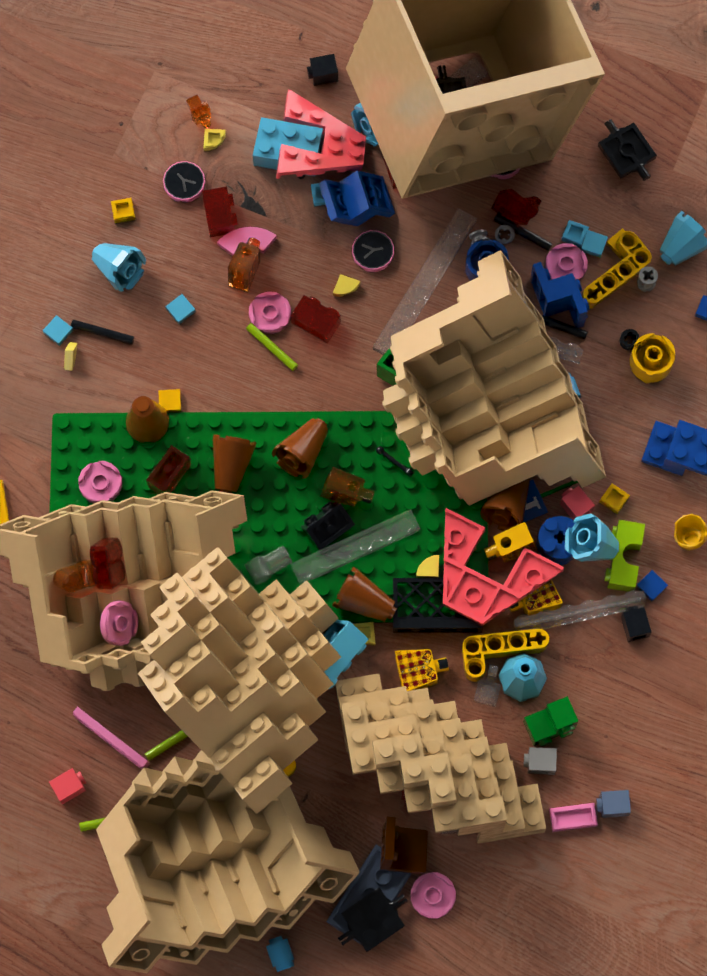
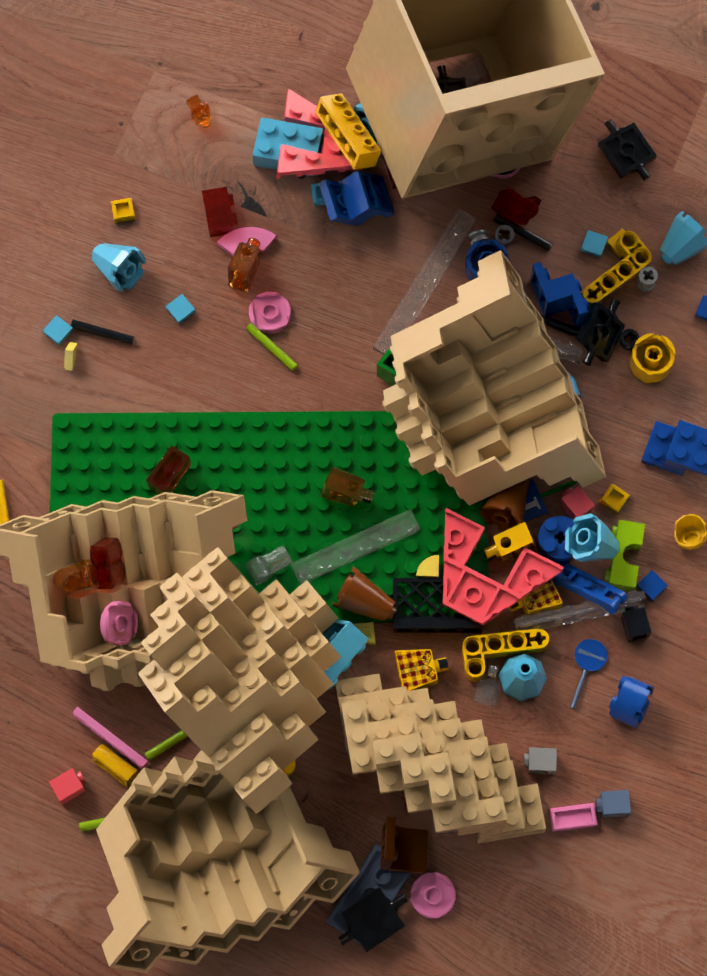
(100, 482): bright pink tile -> none
(114, 765): none -> yellow brick
(147, 420): dark orange cone -> none
(170, 400): yellow tile -> none
(184, 181): black tile -> none
(213, 138): light yellow tile -> none
(231, 461): dark orange cone -> none
(280, 953): dark azure brick -> none
(301, 448): dark orange cone -> none
(316, 318): clear red brick -> none
(323, 70): black brick -> none
(327, 524): black bracket -> none
(345, 285): light yellow tile -> none
(348, 131): none -> yellow brick
(373, 251): black tile -> none
(381, 451): black hinge -> none
(553, 721): green brick -> none
(565, 260): bright pink tile -> none
(574, 233): medium azure tile -> none
(589, 656): none -> blue piece
(590, 588): none -> blue plate
(600, 332): none -> black plate
(631, 701): none -> blue brick

